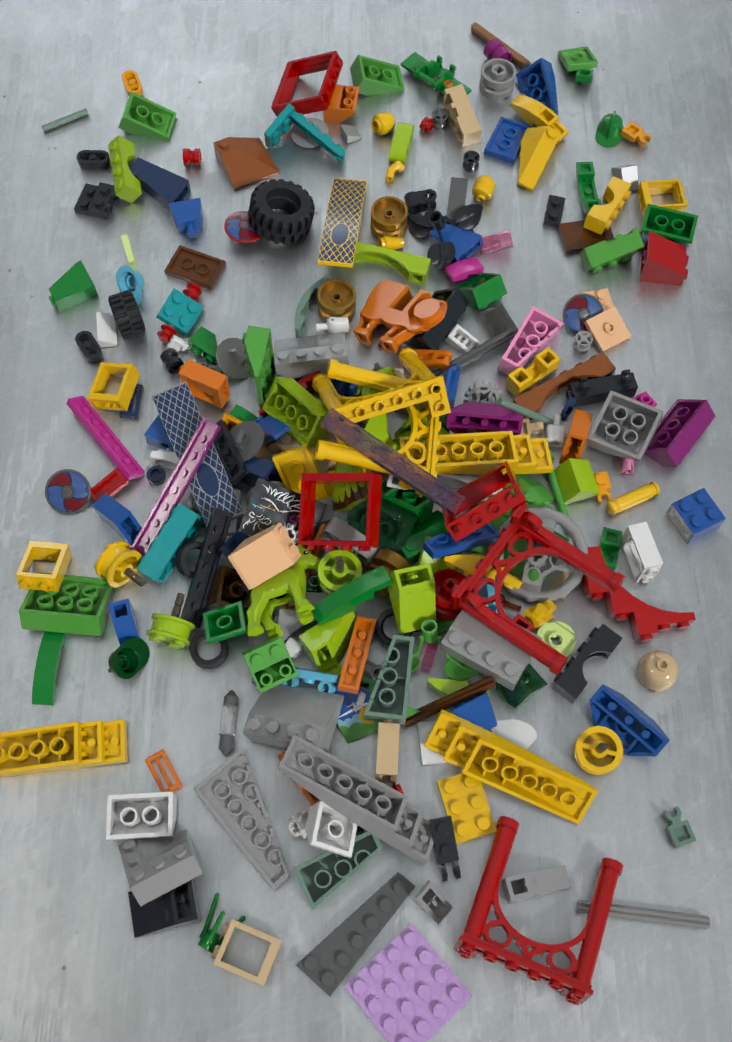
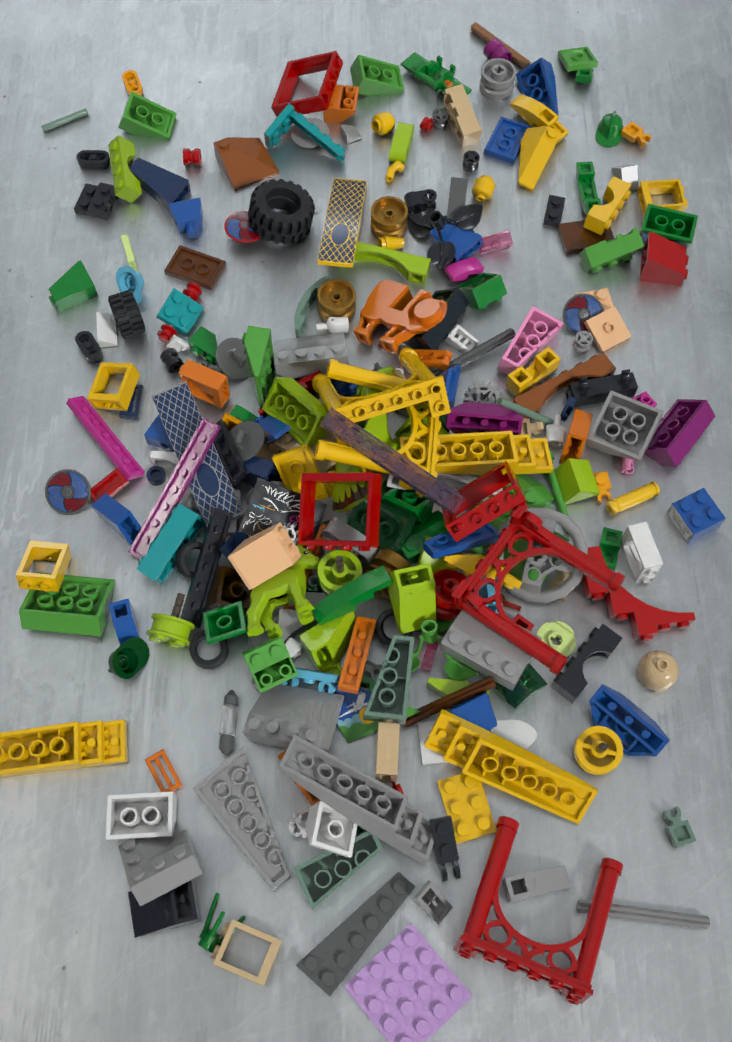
(47, 667): green slope -> none
(119, 565): yellow wheel -> none
(497, 320): clear smoke plate -> none
(540, 613): yellow hips -> none

